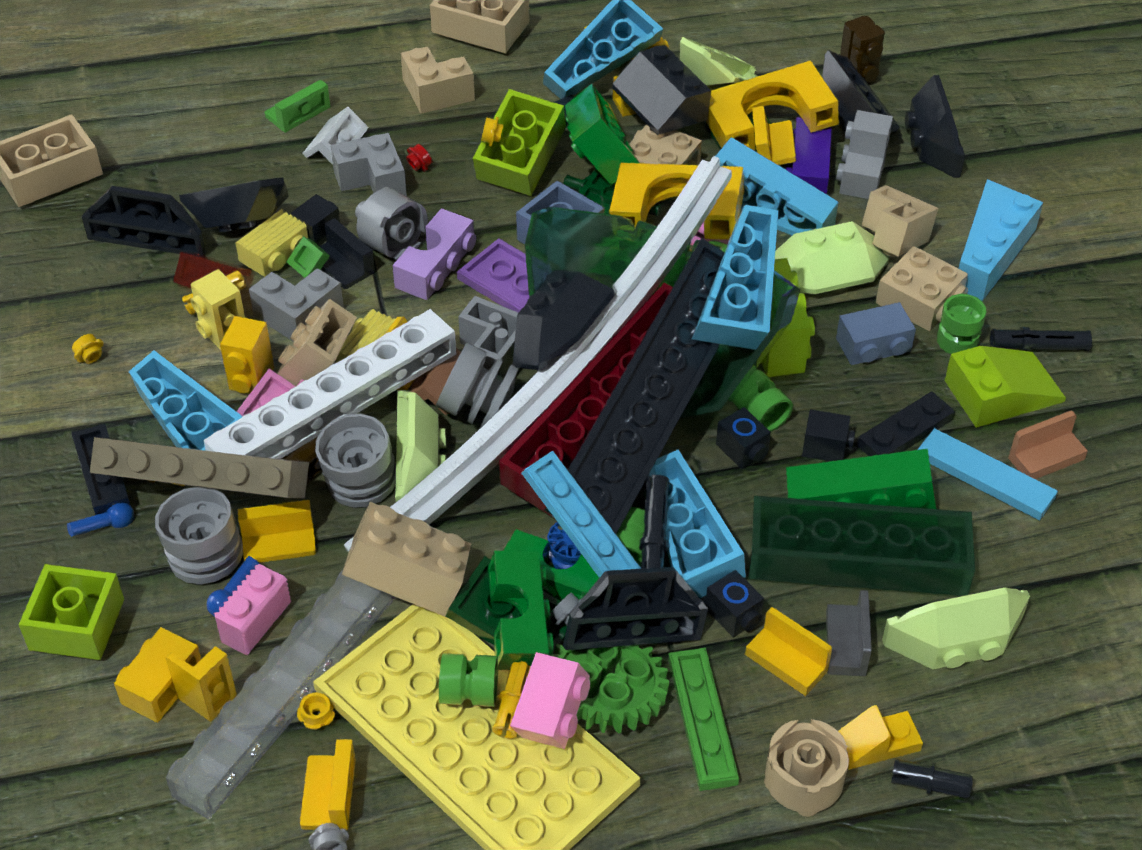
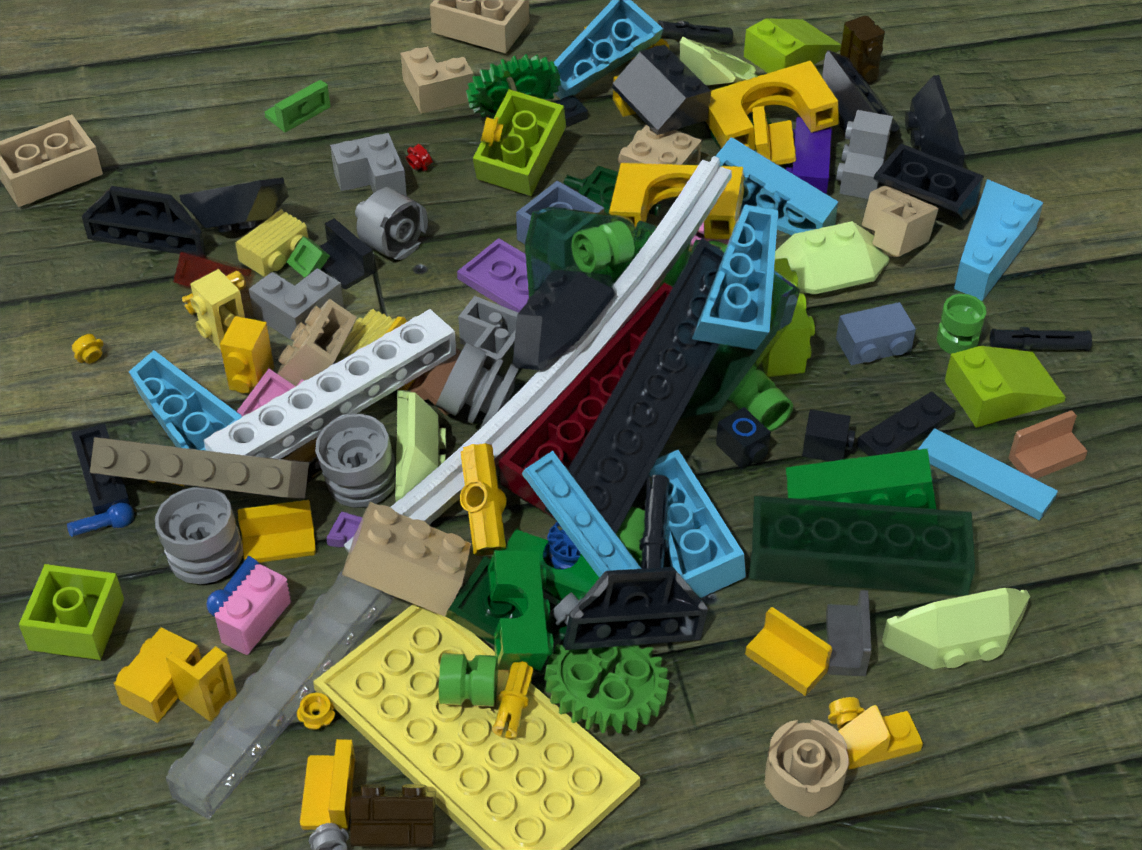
(315, 214): black brick -> none
(338, 129): white panel -> none
(343, 529): none -> medium lavender tile
(393, 816): none -> dark brown brick
(447, 240): lavender arch -> none
(484, 516): none -> yellow piece
(531, 77): none -> green gear
(551, 700): bright pink brick -> none
(597, 133): green wedge -> none
(602, 246): none -> bright green wheel
(697, 33): none -> black pin
(703, 719): bright green tile -> none
(735, 603): black brick -> none
(785, 43): none -> lime slope
(844, 711): none -> yellow plate
(921, 286): tan brick -> none
(931, 180): none -> black slope
(932, 778): black axle -> none

